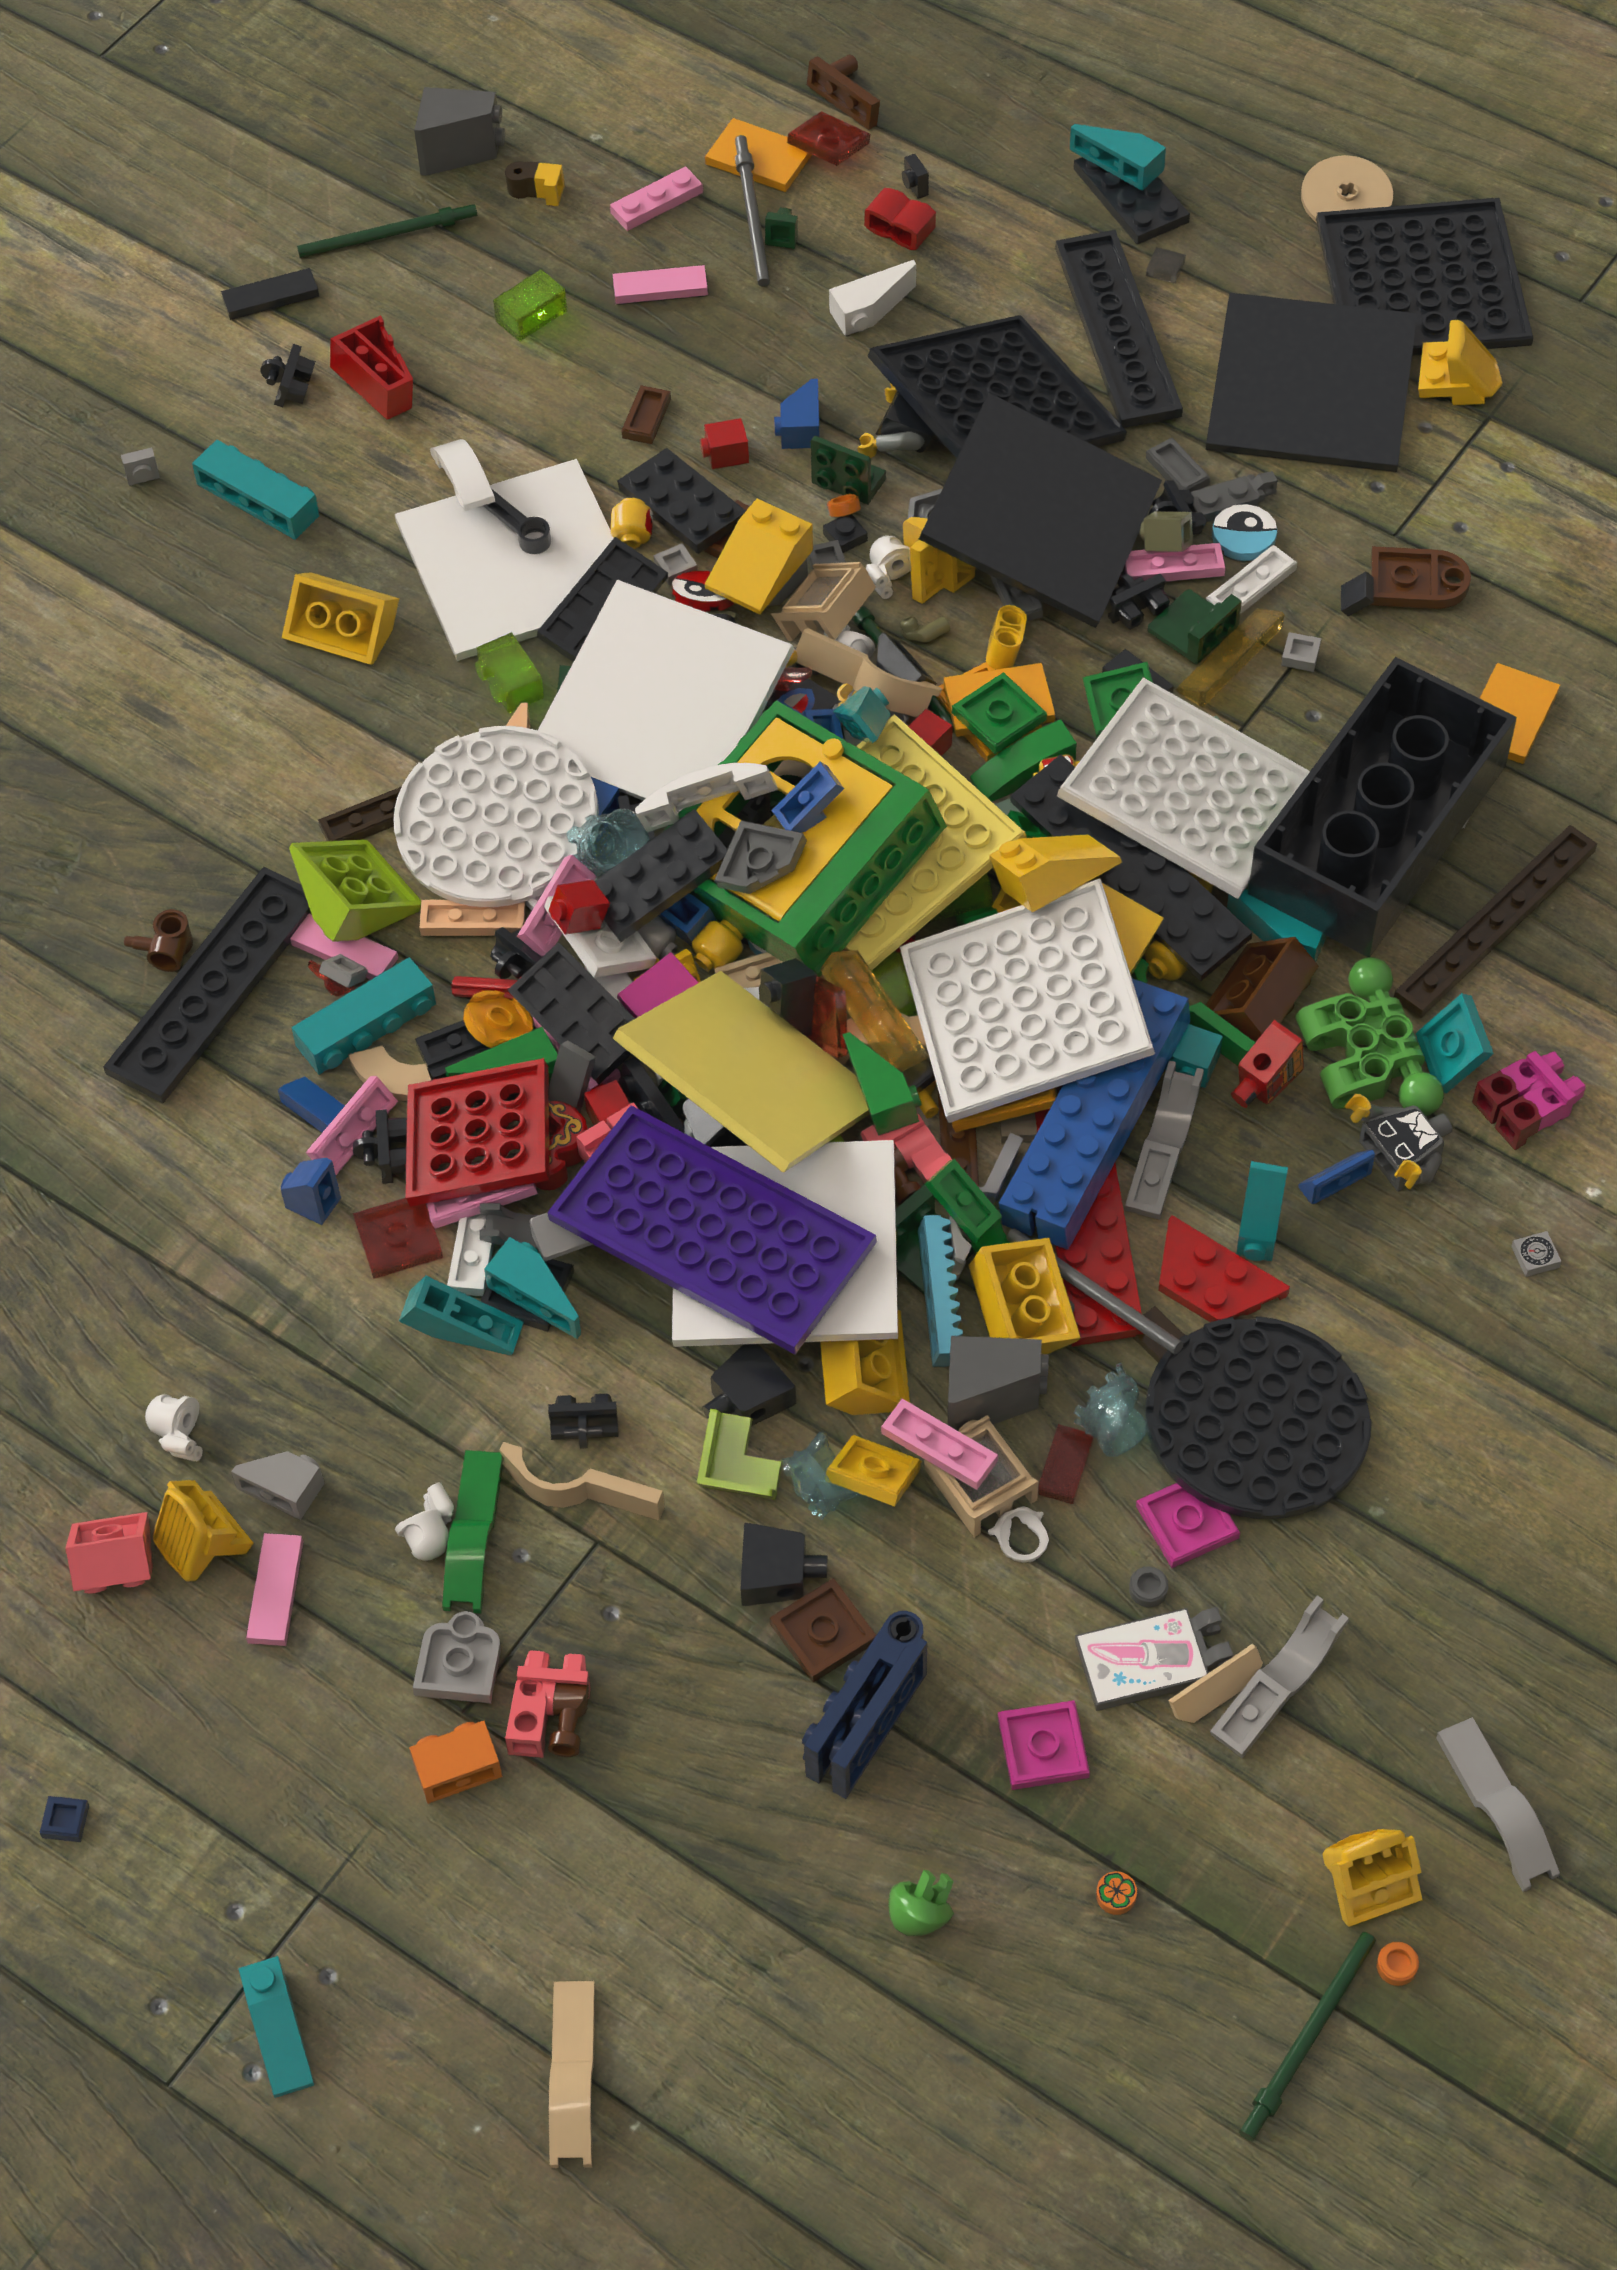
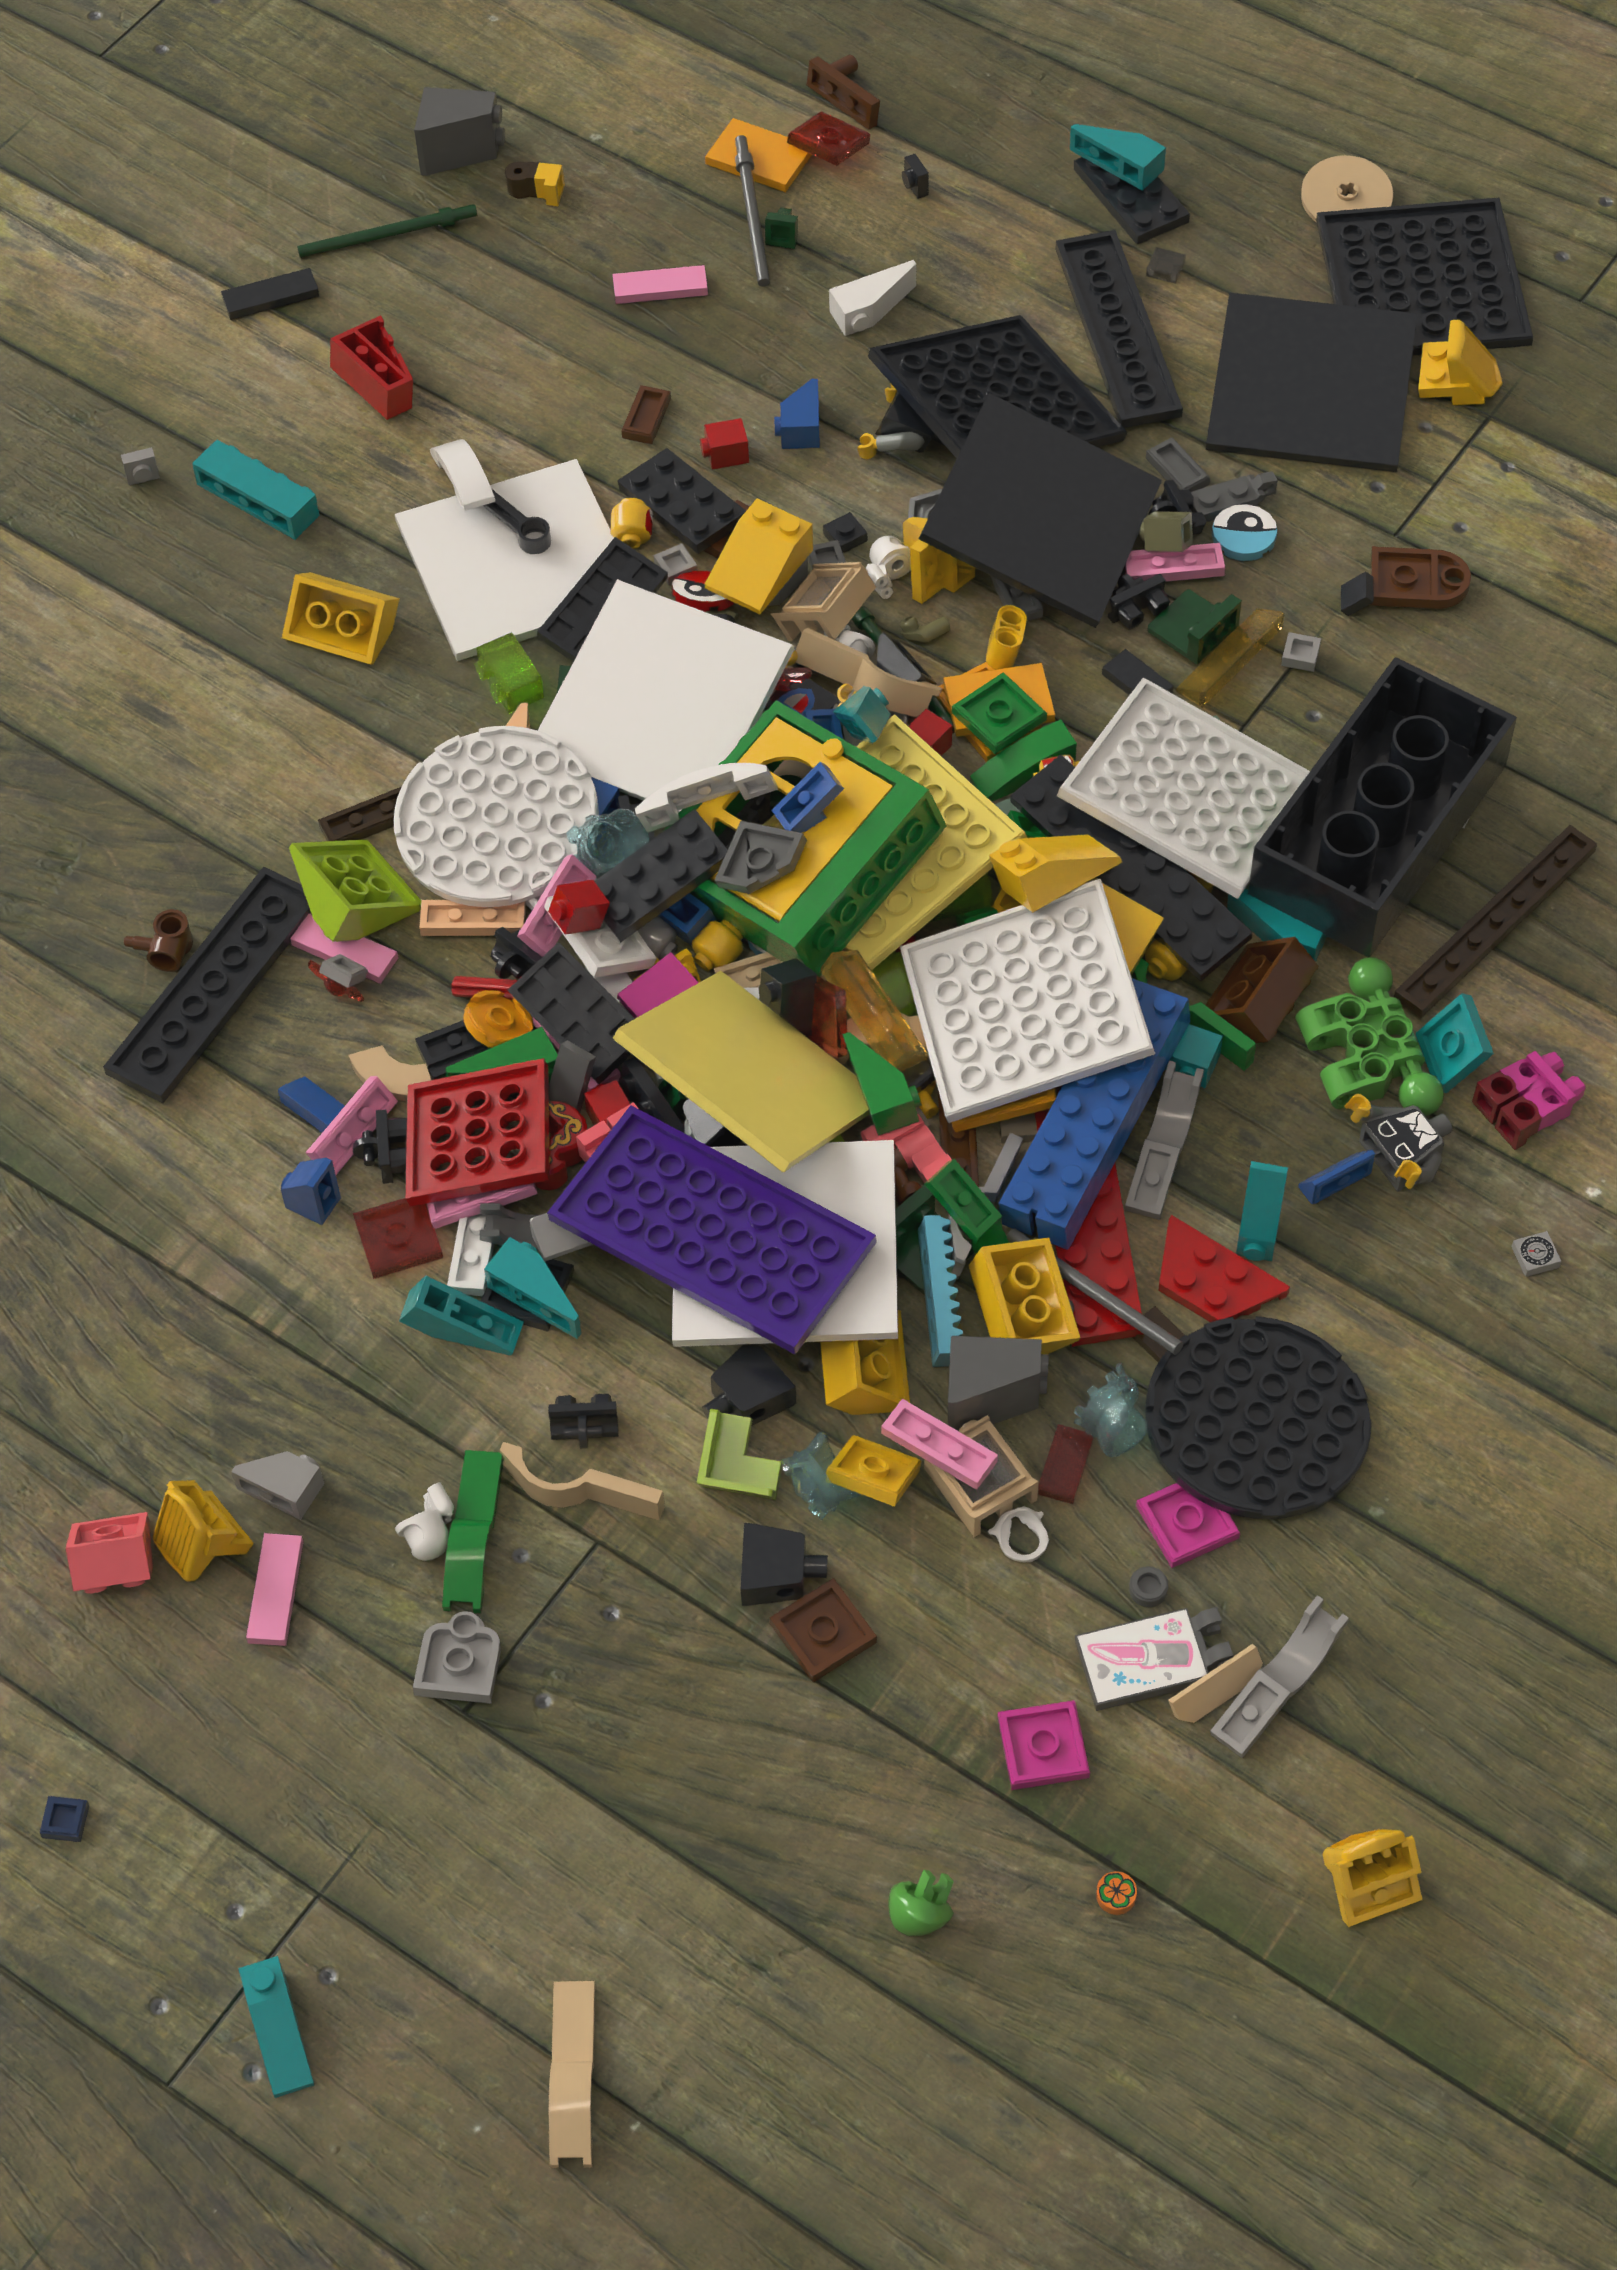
(174, 1422): white piece -> none
(276, 371): black hips -> none
(364, 1016): teal brick -> none
(455, 1761): orange brick -> none
(530, 305): clear neon green brick -> none
(547, 1693): coral hips -> none
(656, 198): bright pink plate -> none
(844, 470): dark green bracket -> none
(844, 505): orange tile -> none
(867, 1704): dark blue hinge -> none
(900, 218): red brick -> none
(1110, 690): green tile -> none
(1256, 578): white tile -> none
(1268, 2099): dark green bar -> none
(1269, 1066): red torso -> none
(1397, 1963): orange tile -> none
(1501, 1801): light grey piece -> none
(1524, 697): light orange tile -> none

